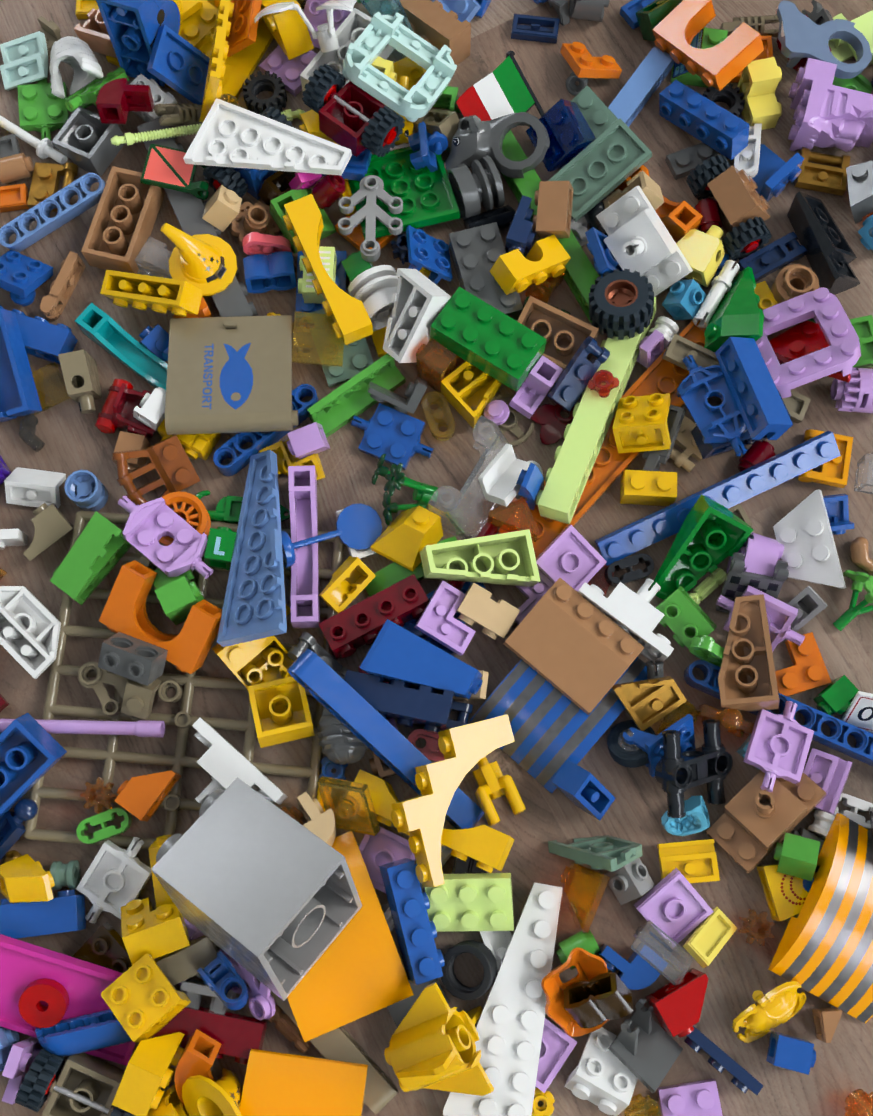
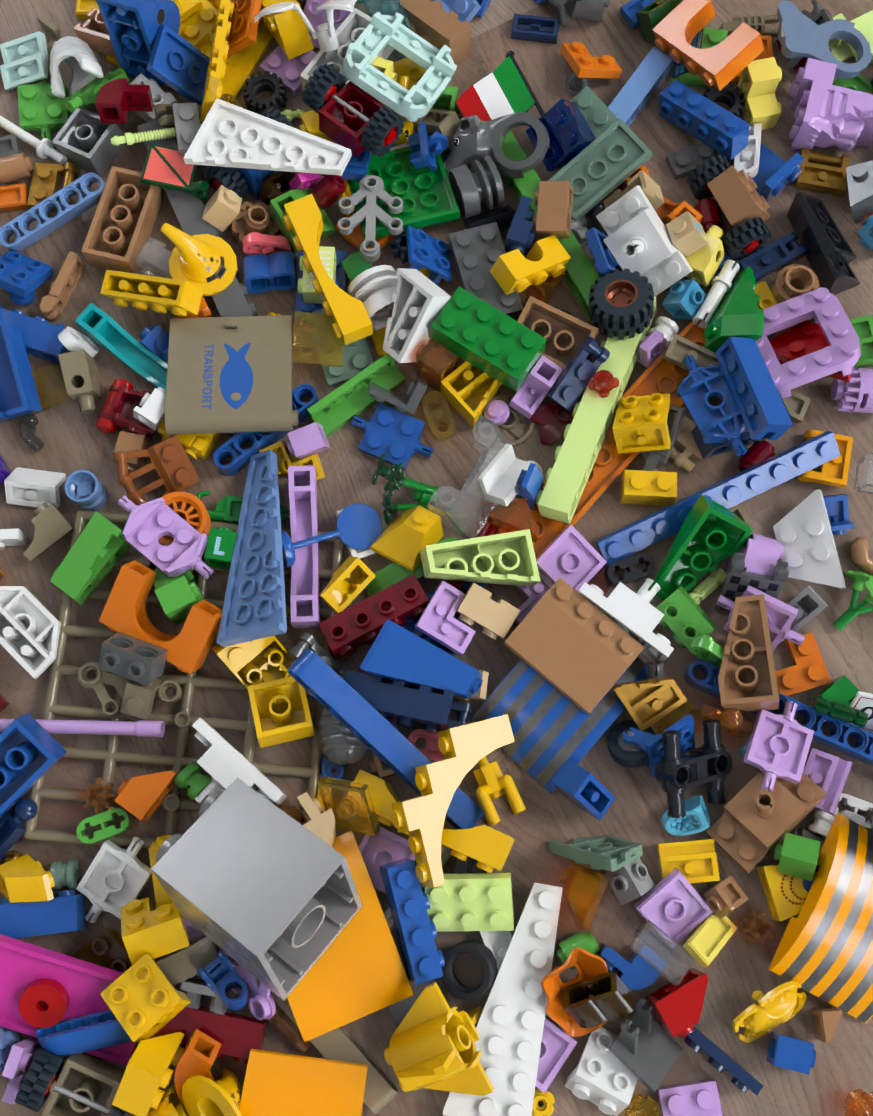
(76, 341): none -> white beam
(186, 124): none -> light grey plate
(192, 780): none -> bright green wheel
(687, 234): none -> tan brick
(725, 897): none -> medium nougat bracket
(840, 712): none -> dark green axle

